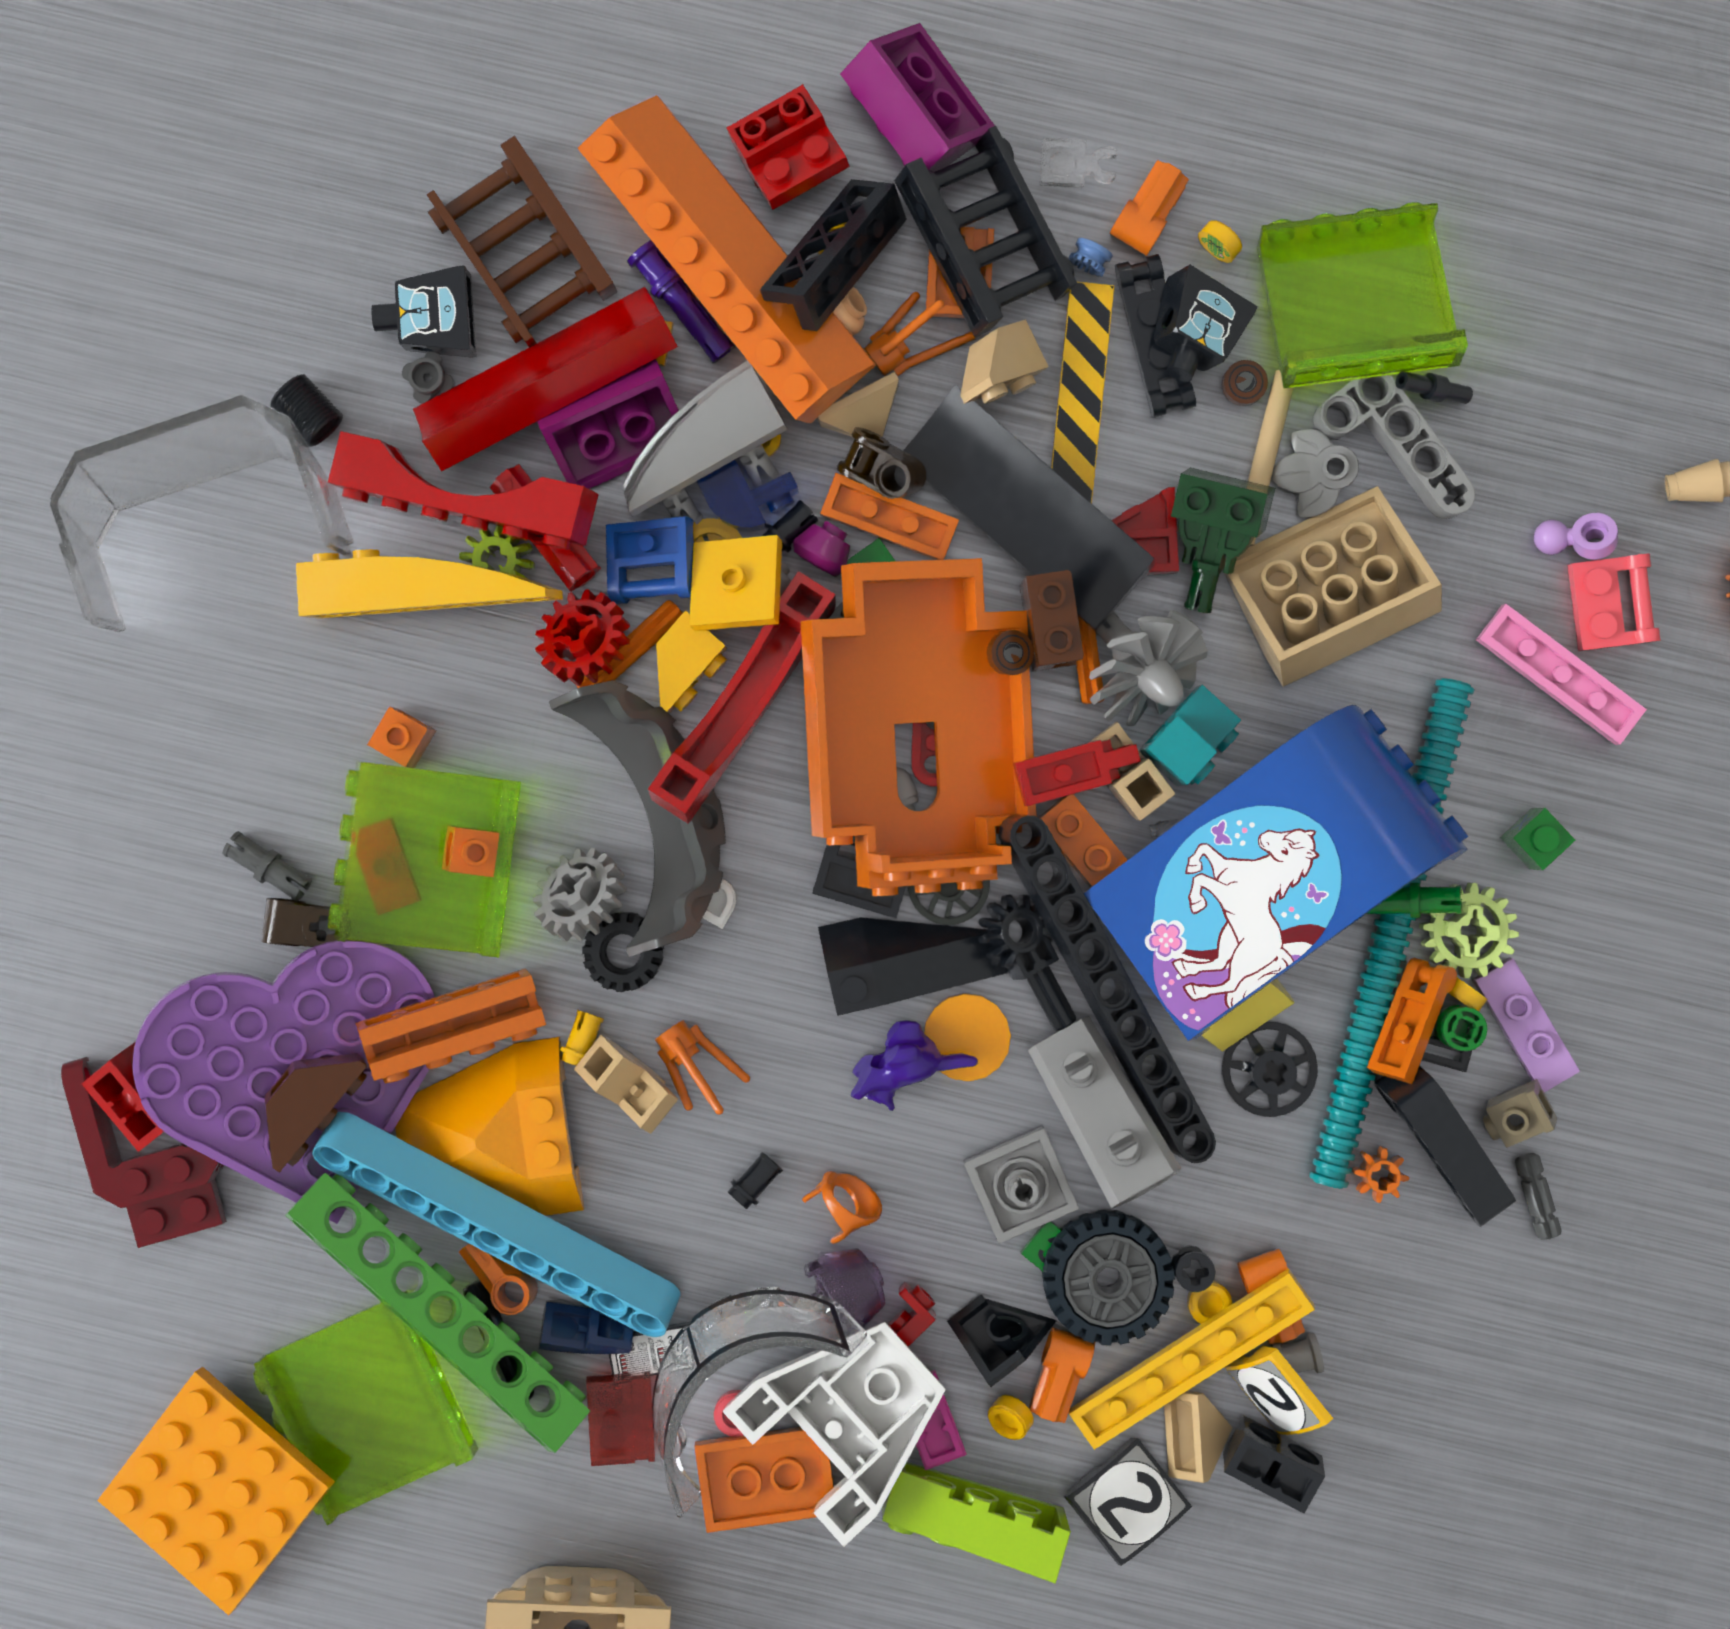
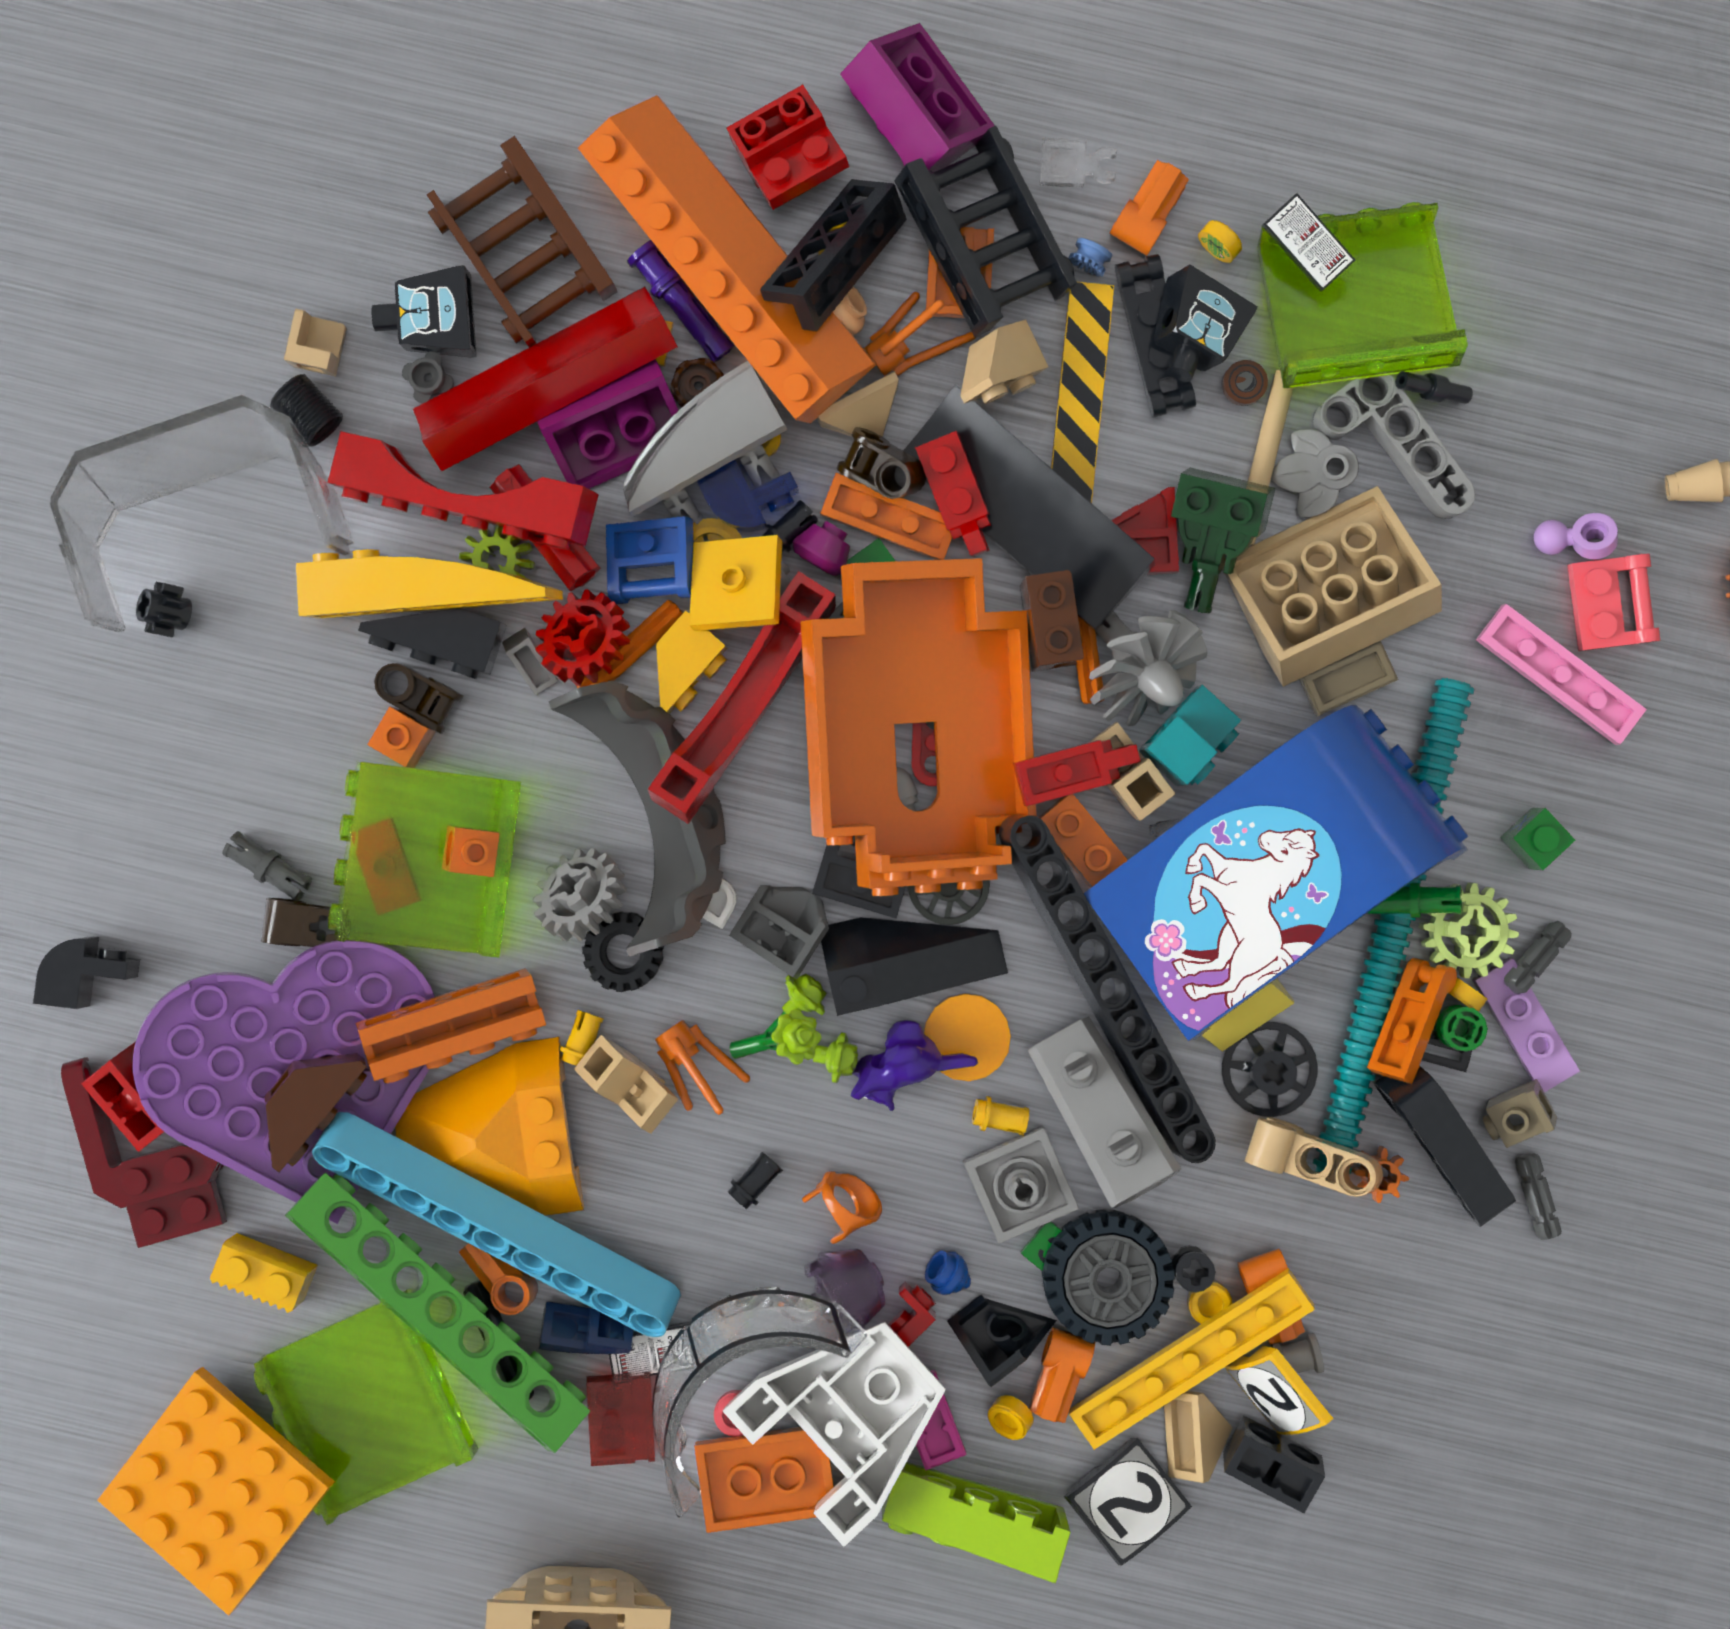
(69, 972): none -> black brick
(163, 609): none -> black gear
(263, 1272): none -> yellow brick
(315, 343): none -> tan panel
(419, 697): none -> dark brown piece
(448, 634): none -> black slope
(522, 653): none -> light grey piece
(688, 374): none -> reddish brown plate
(783, 926): none -> dark grey slope
(795, 1035): none -> lime plant
(947, 1273): none -> blue plate
(956, 490): none -> red hinge
(1000, 1116): none -> yellow pin
(1010, 652): reddish brown tile -> none
(1029, 956): black gear -> none
(1285, 1146): none -> tan piece
(1308, 242): none -> tile
(1348, 678): none -> dark tan tile
(1537, 957): none -> dark grey axle

